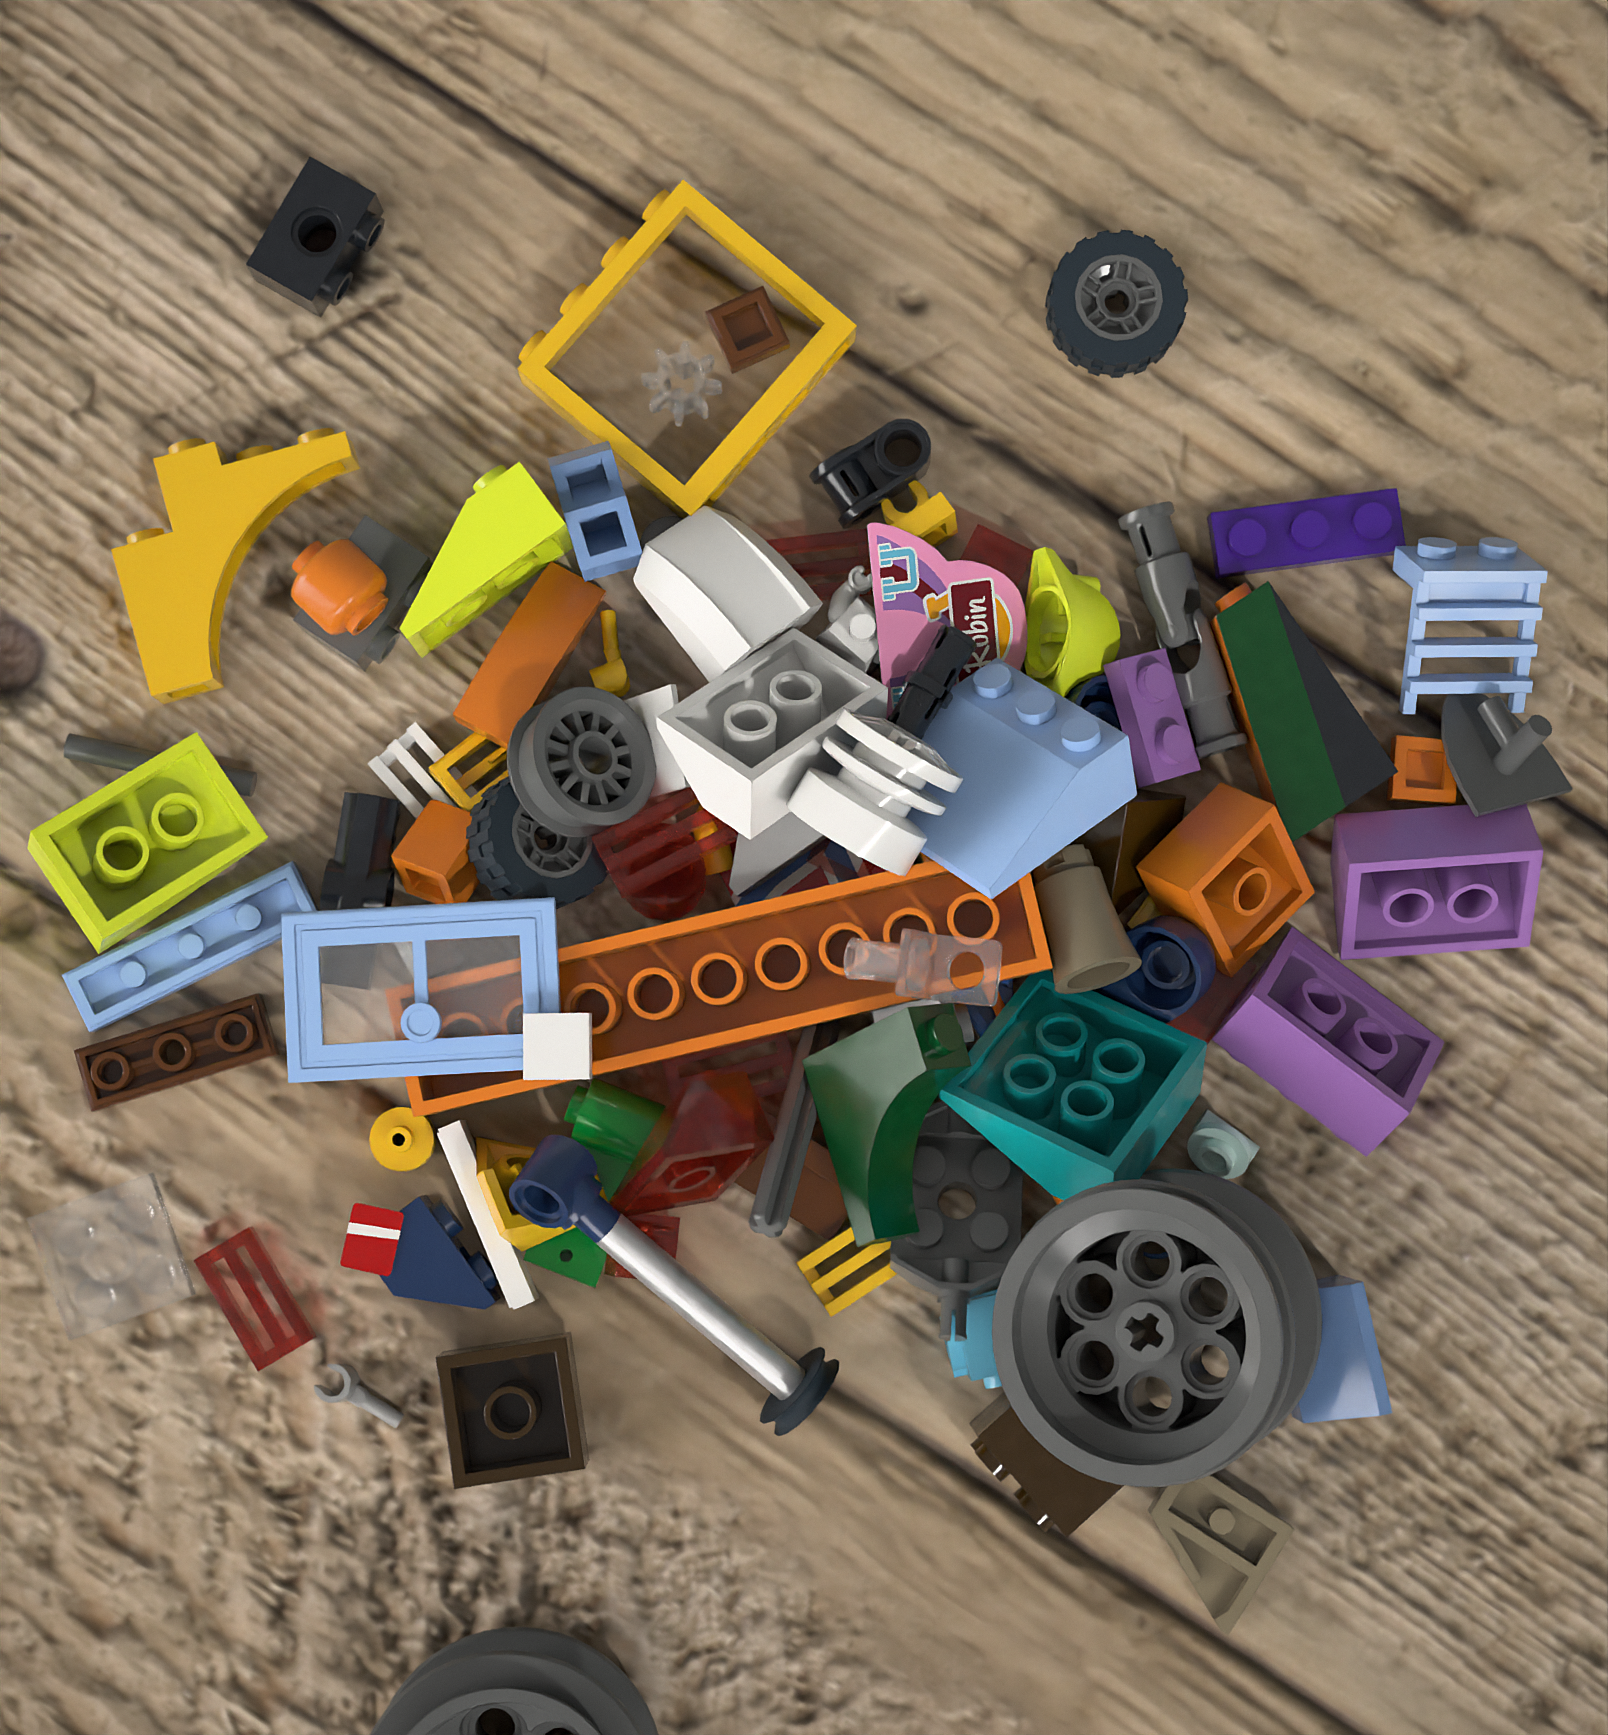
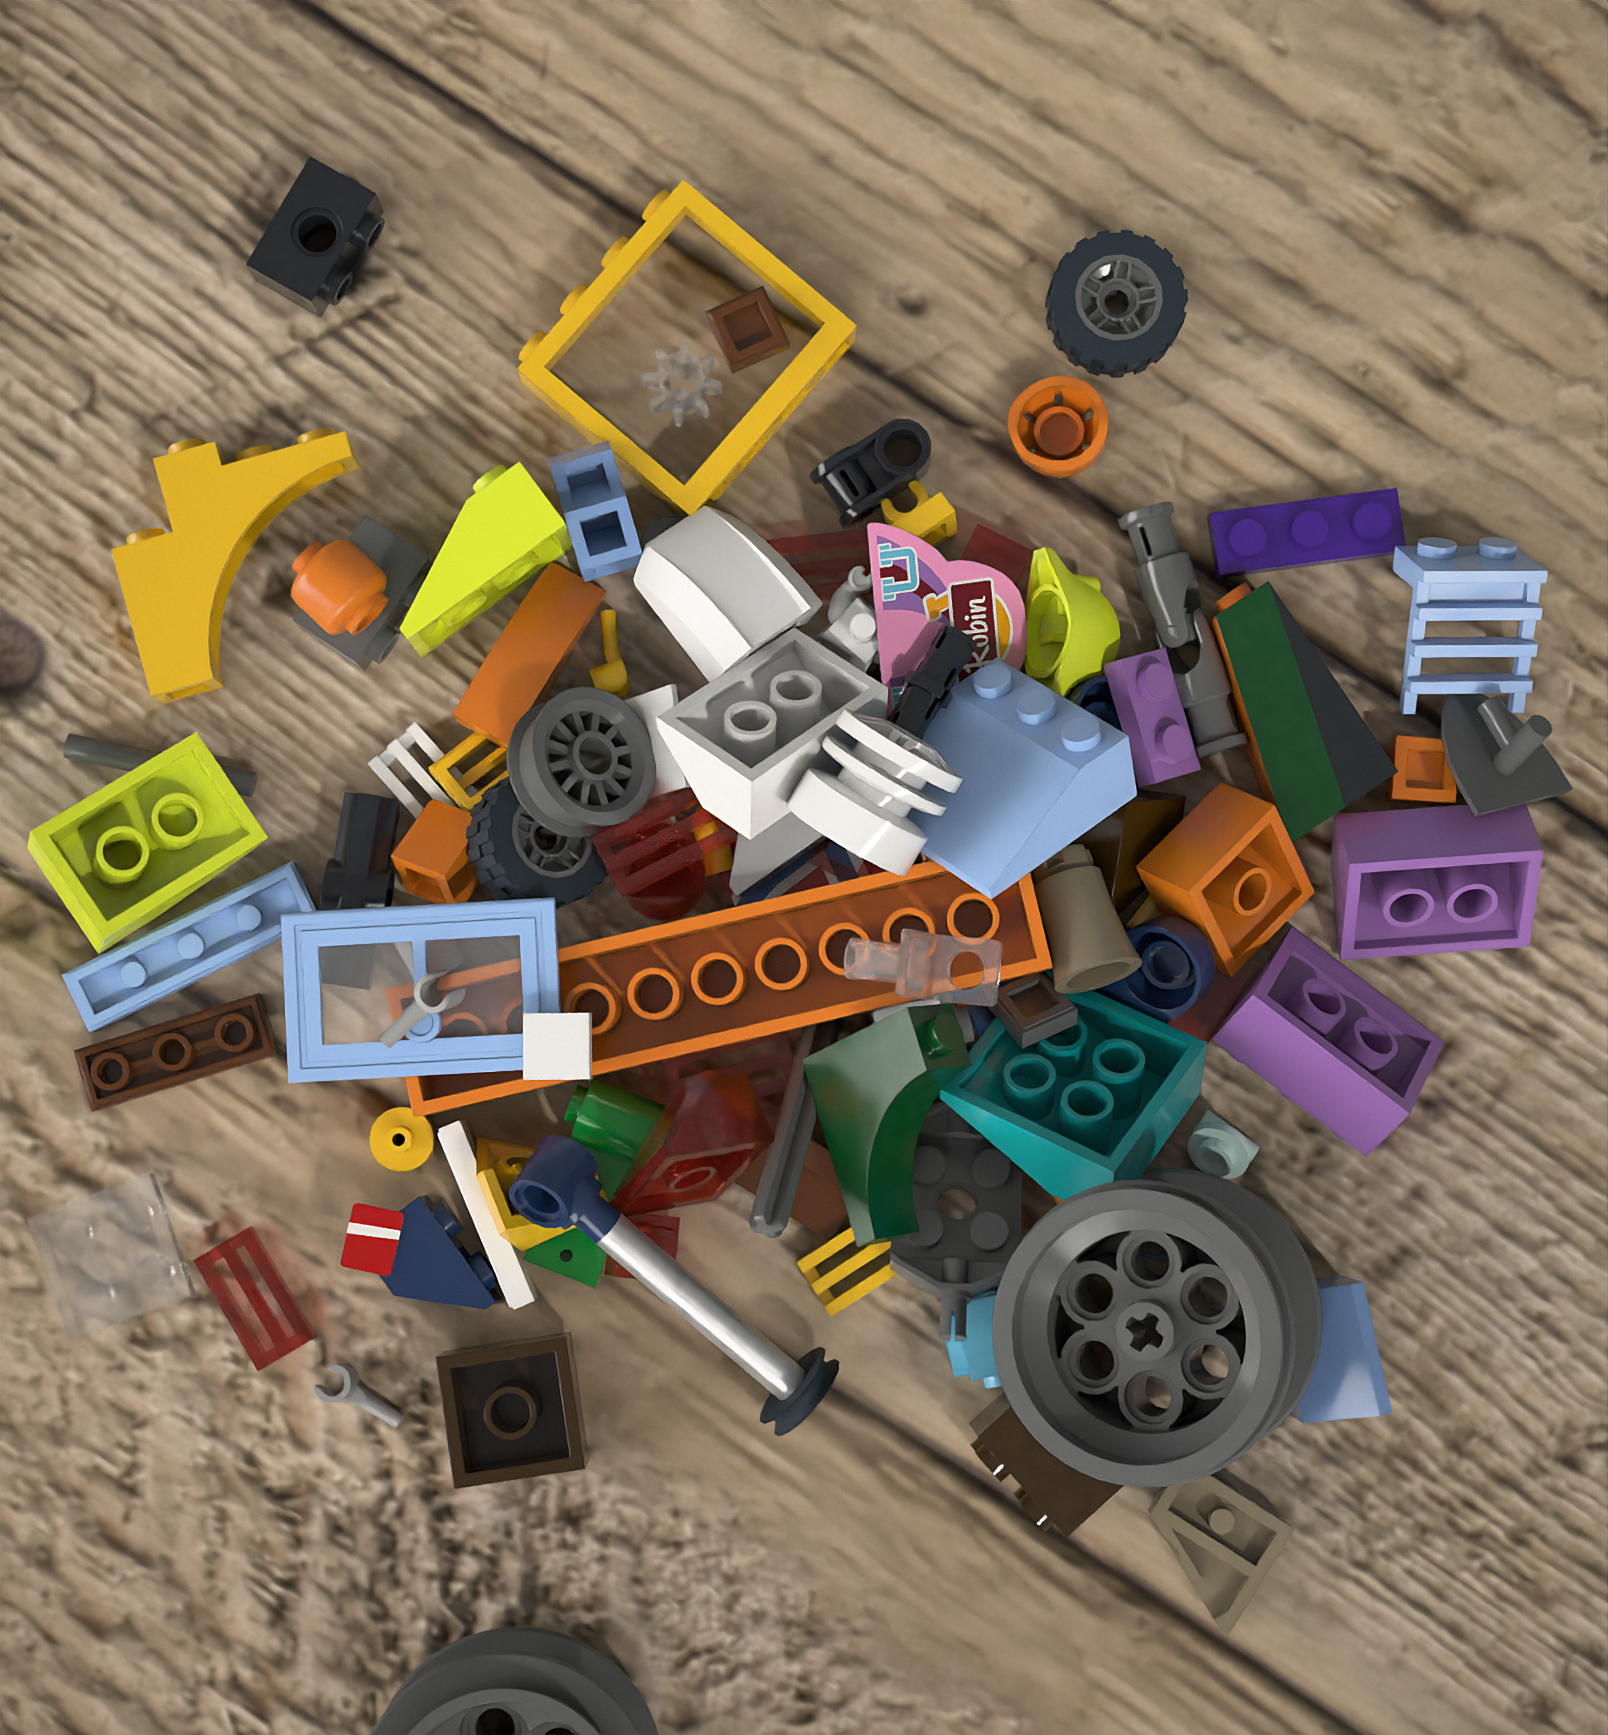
(426, 1002): none -> light grey hand
(1033, 1009): none -> dark grey tile
(1059, 430): none -> orange helmet

